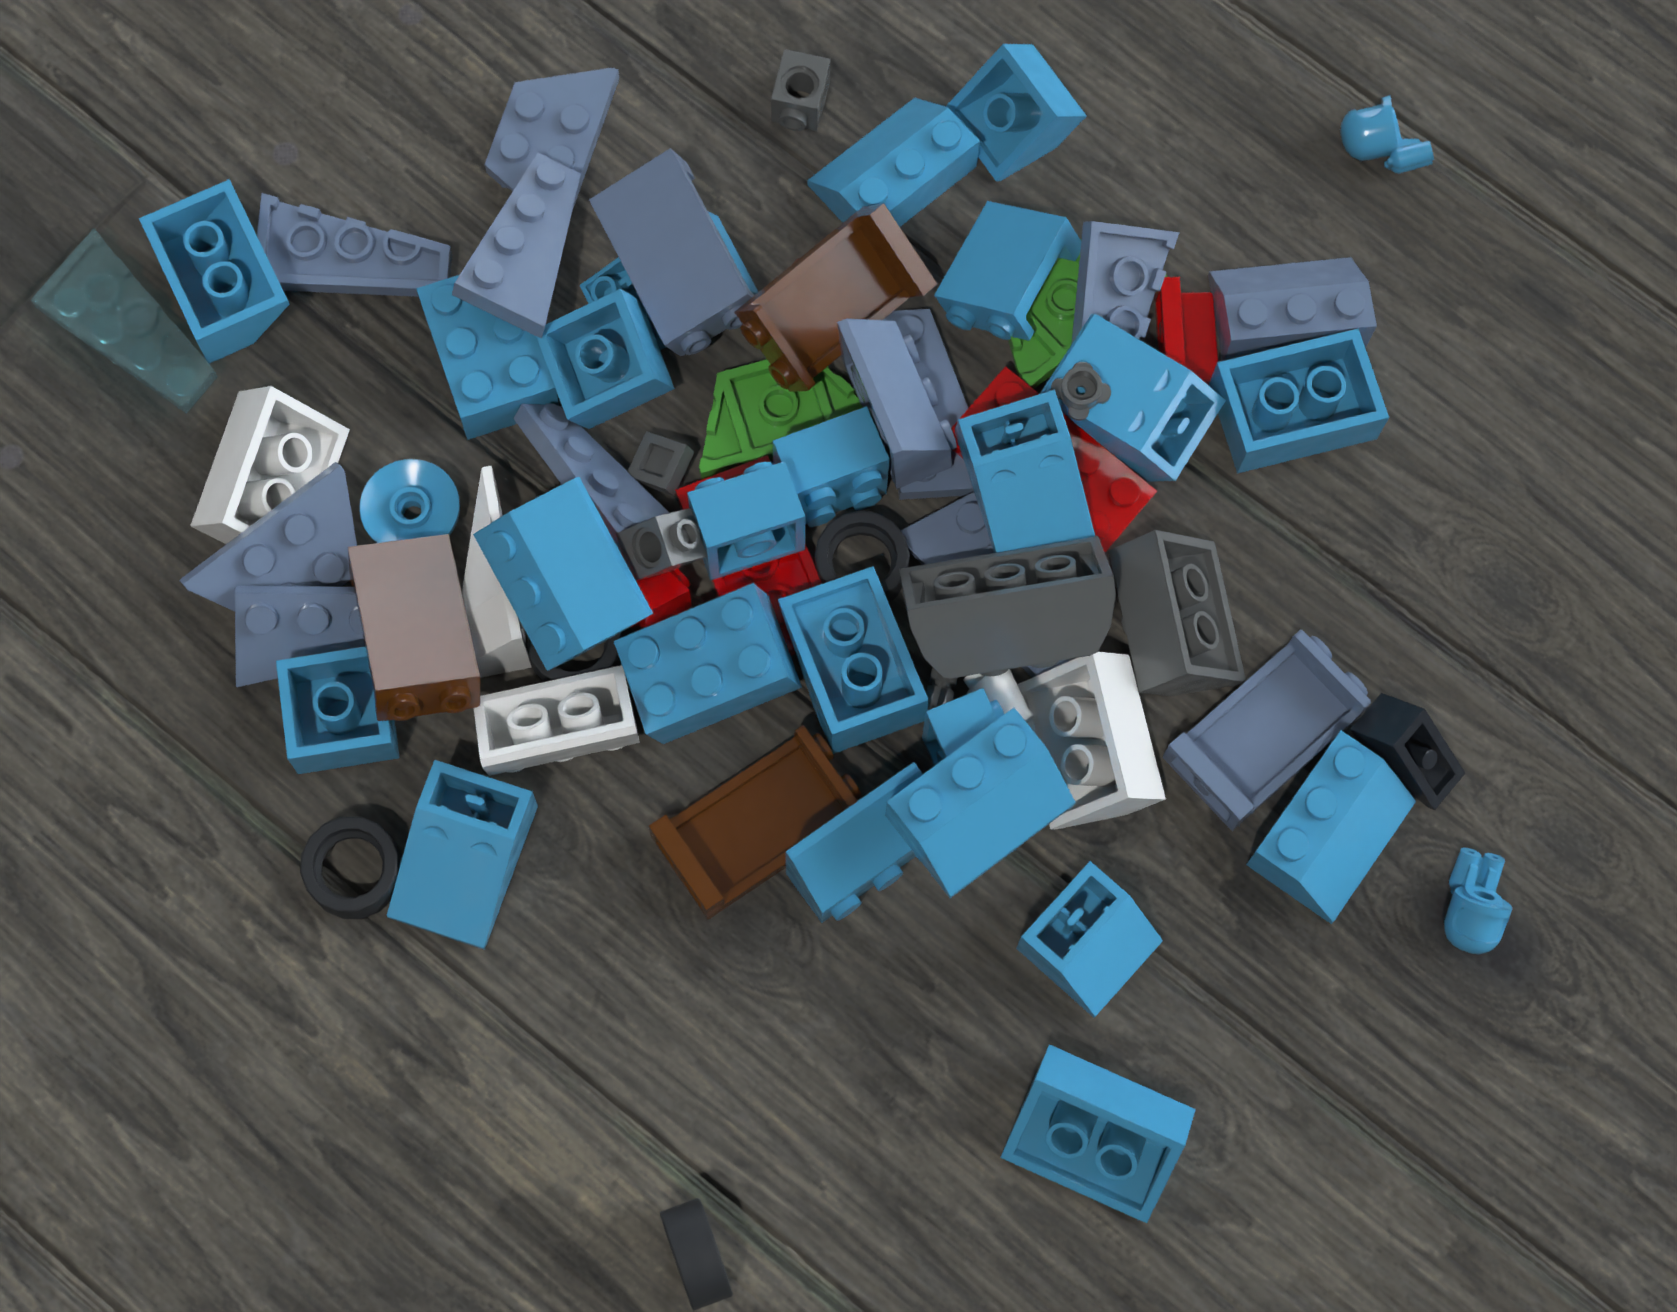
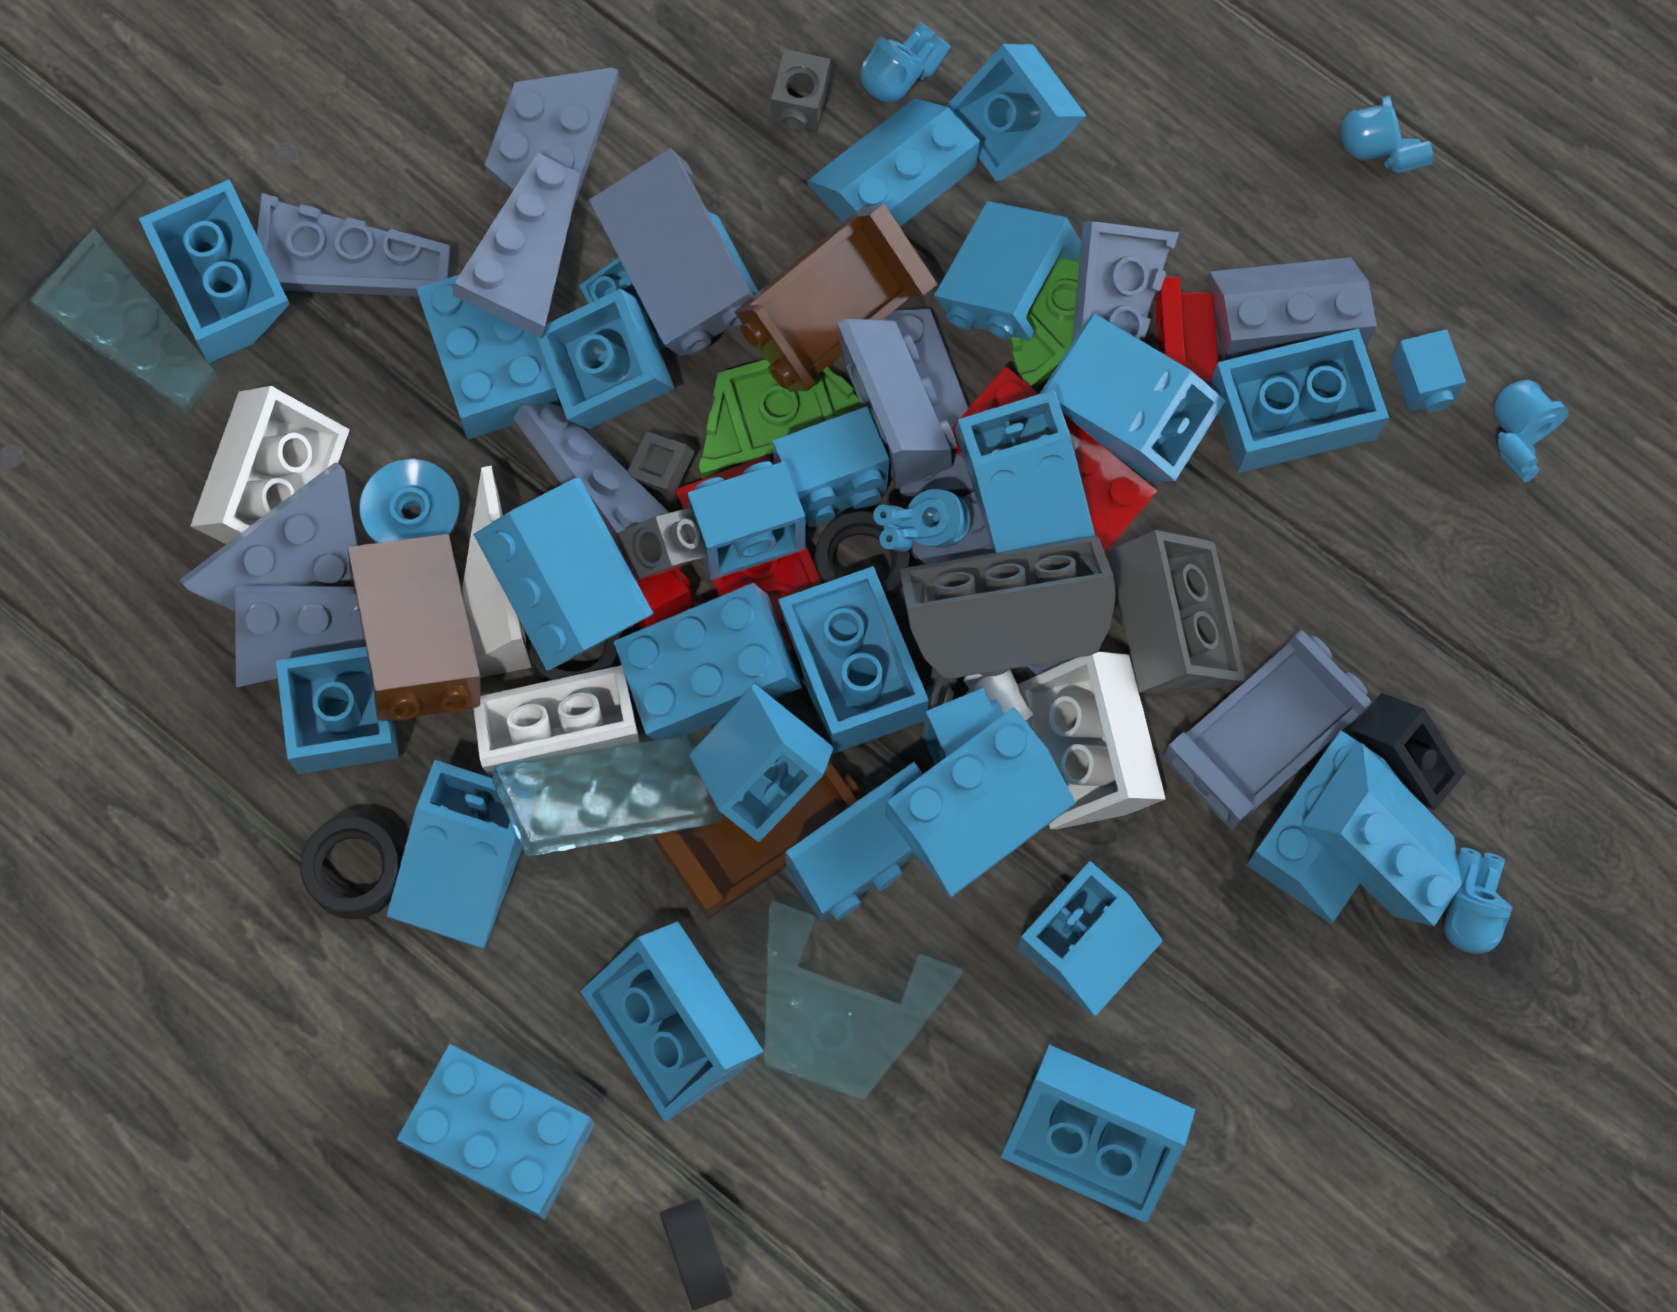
(496, 1131): none -> dark azure brick
(604, 795): none -> clear light blue plate
(671, 1020): none -> dark azure slope
(759, 762): none -> dark azure slope
(833, 1030): none -> clear light blue wing
(895, 66): none -> dark azure piece
(931, 519): none -> dark azure piece
(1081, 376): dark grey plate -> none
(1386, 839): none -> dark azure slope
(1428, 371): none -> dark azure brick
(1526, 418): none -> dark azure piece

